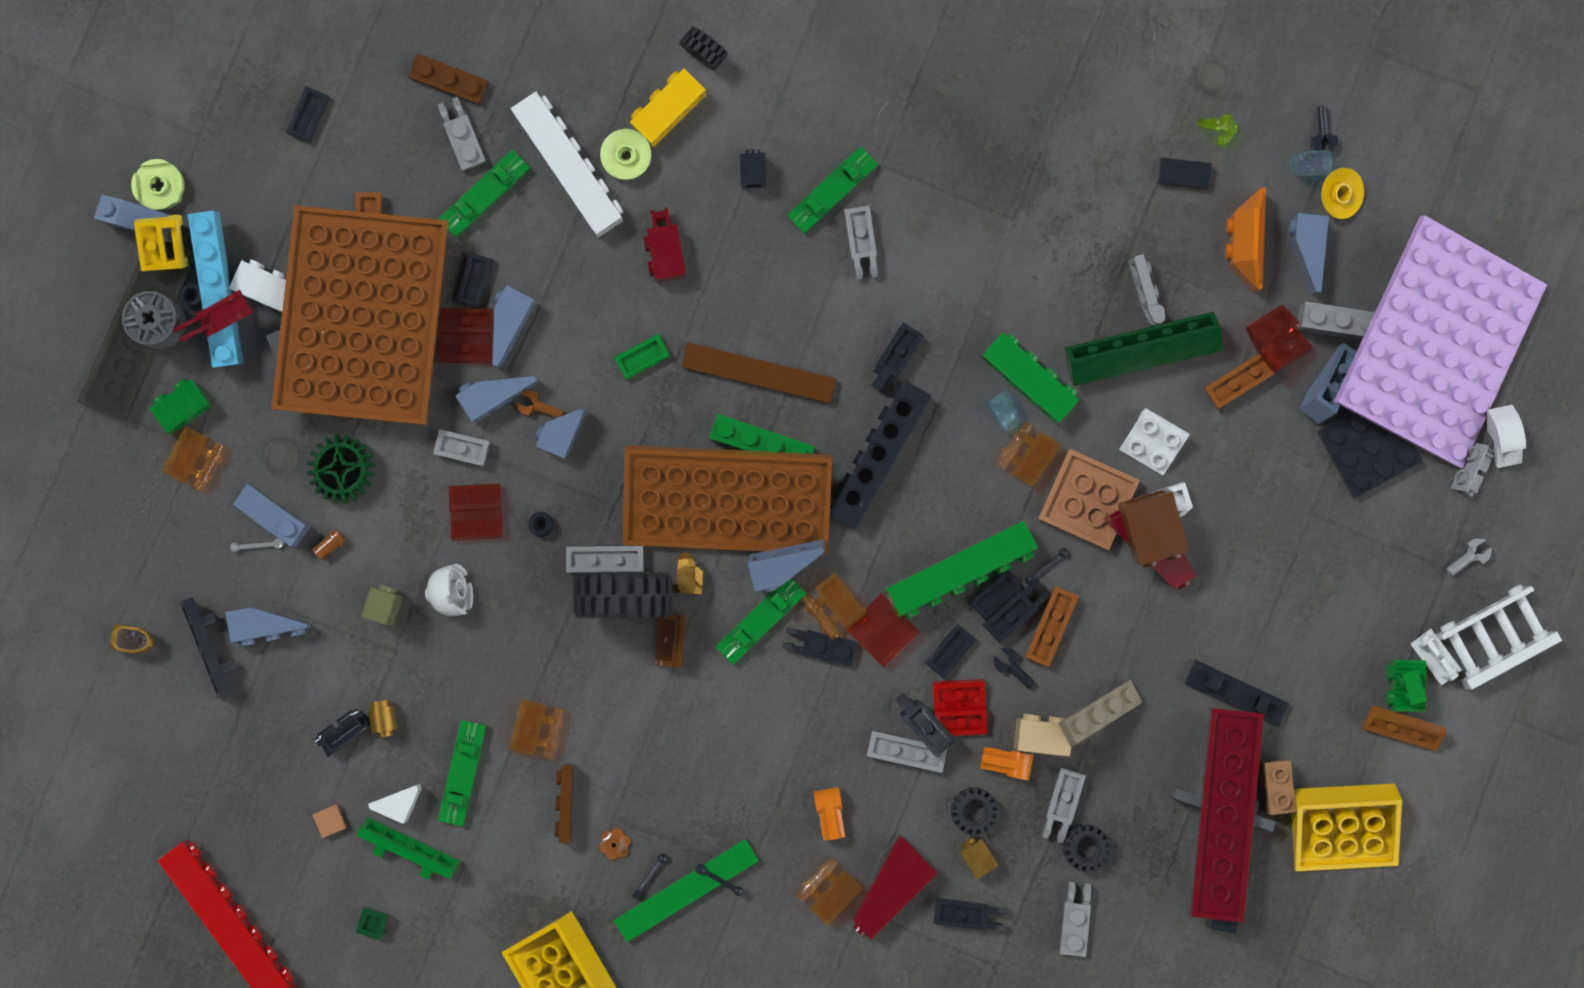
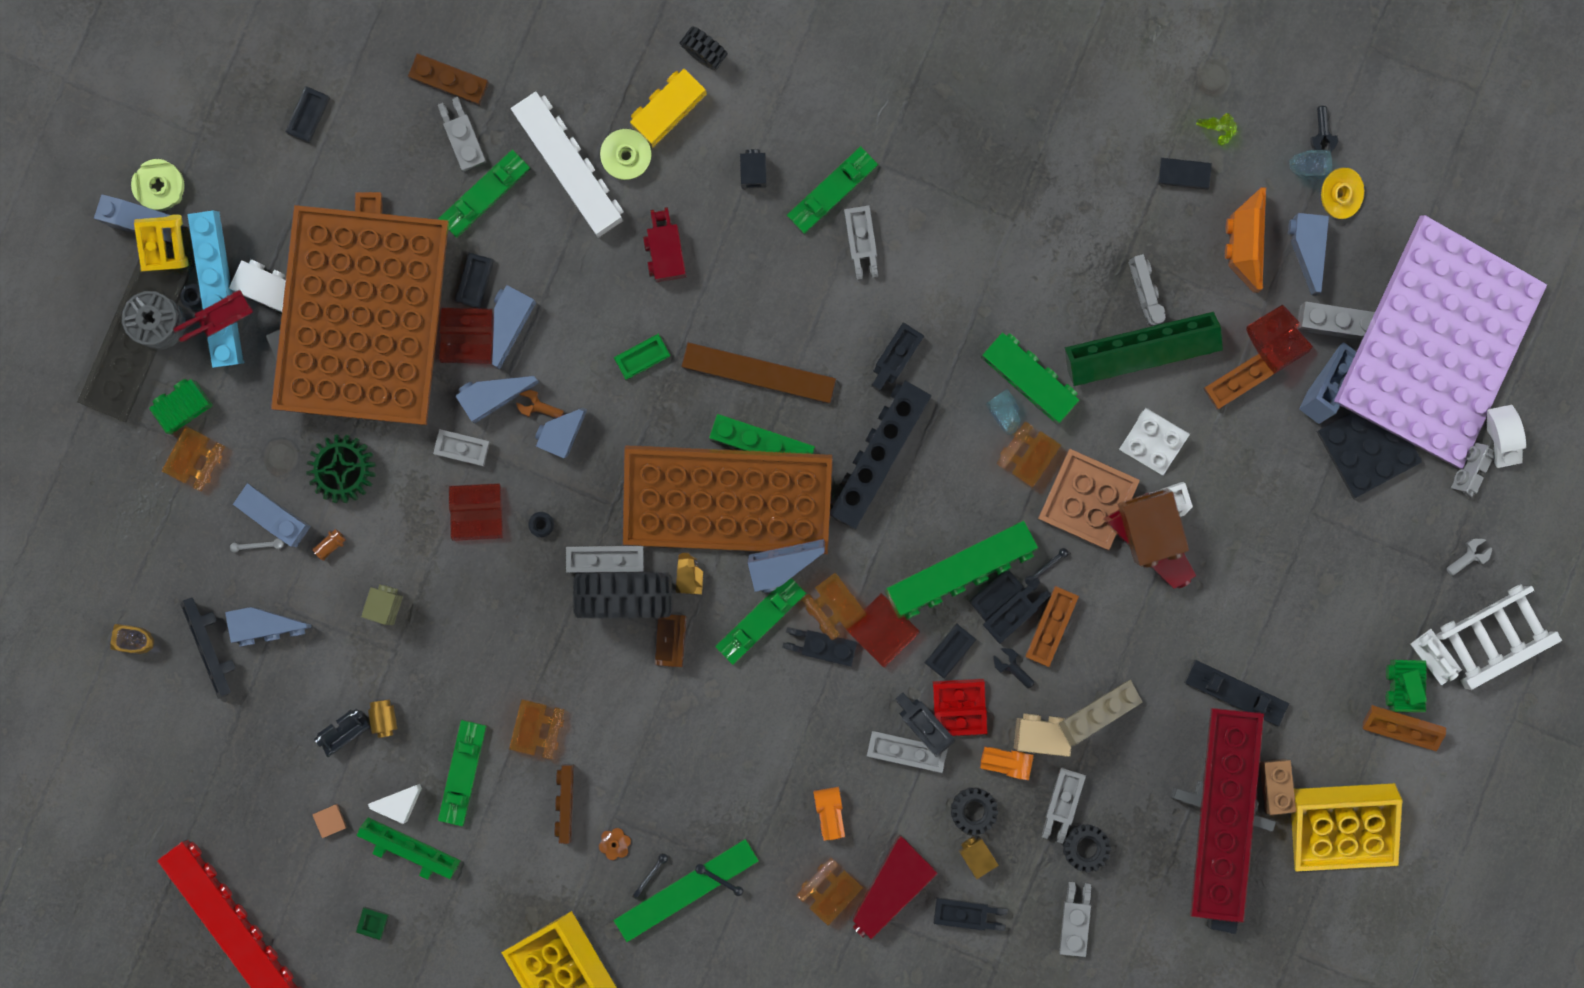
(449, 592): white cylinder -> none

